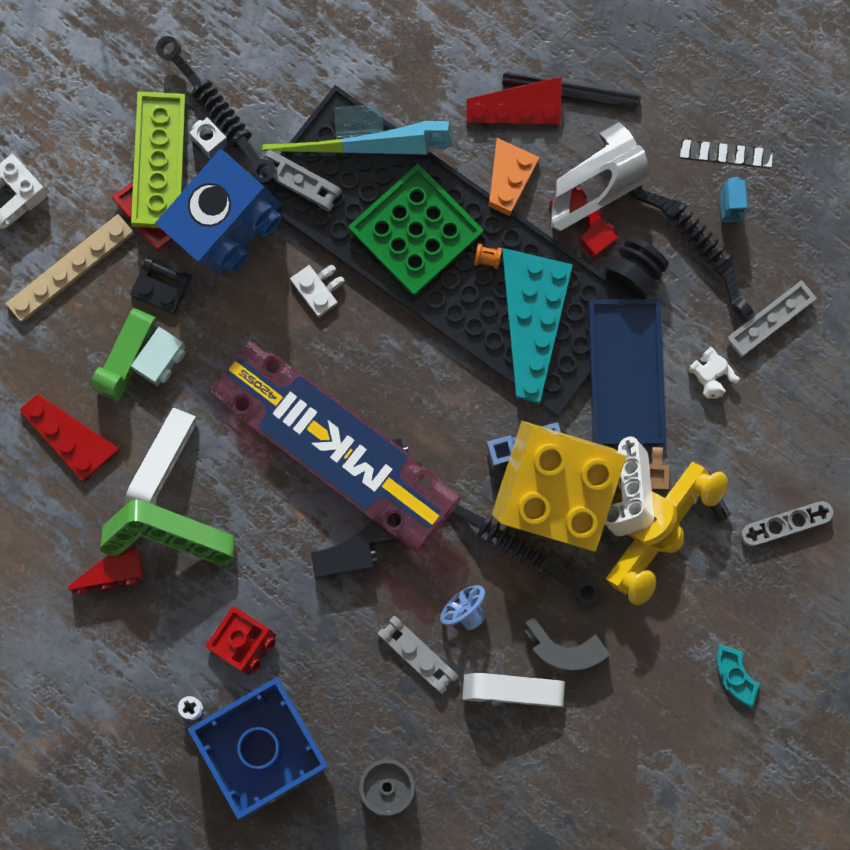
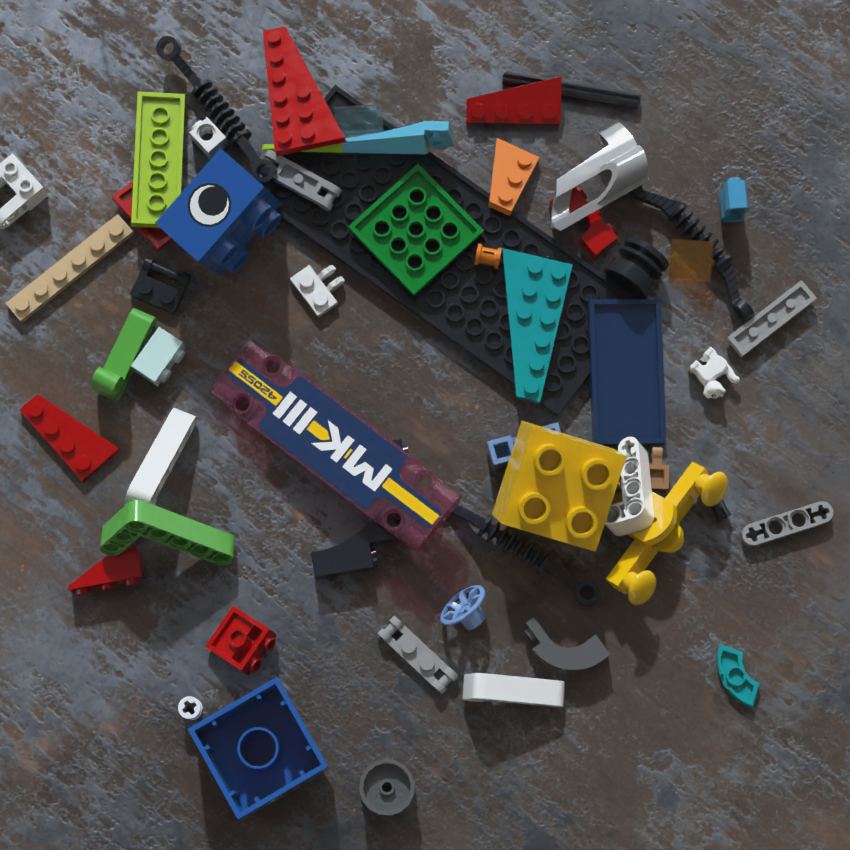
(297, 106): none -> red wing
(691, 260): none -> clear orange piece
(726, 153): sticker -> none

